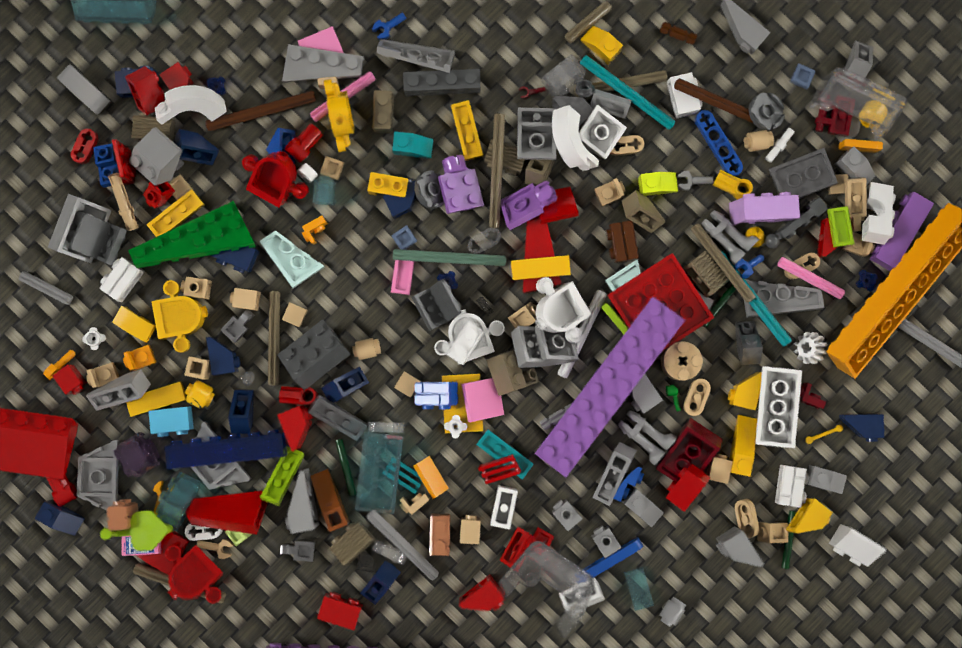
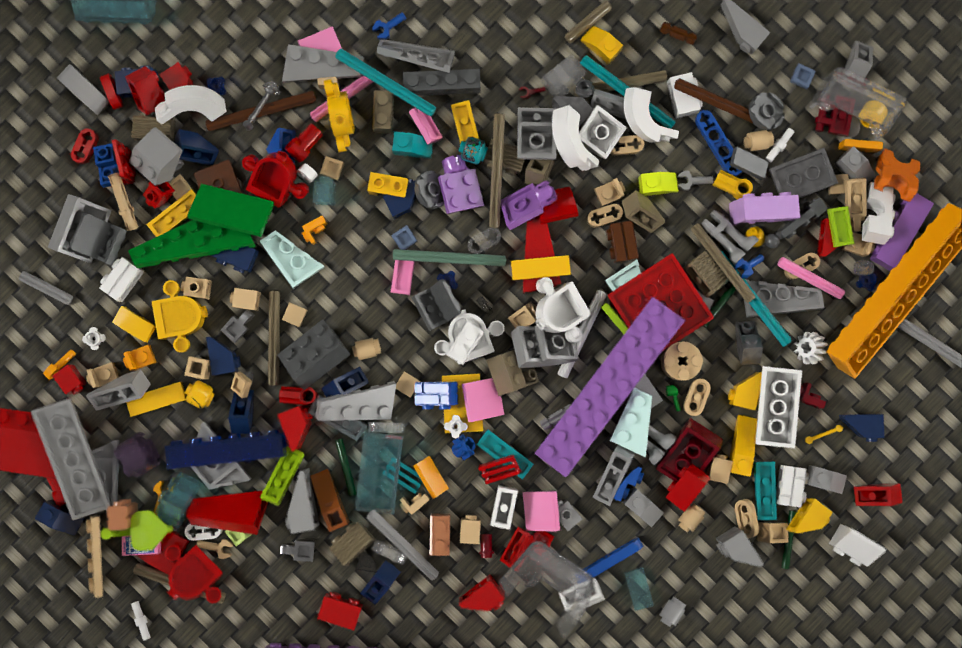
(71, 458): none -> light grey plate
(94, 562): none -> tan plate
(110, 90): none -> red beam
(140, 620): none -> white bar
(171, 420): medium azure brick -> none
(219, 176): none -> reddish brown plate
(231, 210): none -> green tile
(241, 384): none -> tan tile
(271, 90): none -> flat silver piece
(359, 405): none -> light grey wing
(385, 82): none -> teal axle
(426, 126): none -> bright pink tile
(463, 447): none -> blue gear
(473, 150): none -> teal head
(486, 545): none -> dark red pin
(541, 511): none -> bright pink tile
(603, 211): none -> tan beam
(605, 541): light grey brick -> none
(634, 423): none -> light aqua wing
(639, 119): none -> white arch
(691, 518): none -> tan brick
(749, 163): none -> tile
(765, 490): none -> teal plate
(863, 267): none -> clear tile
(878, 495): none -> red slope
(897, 175): none -> orange piece

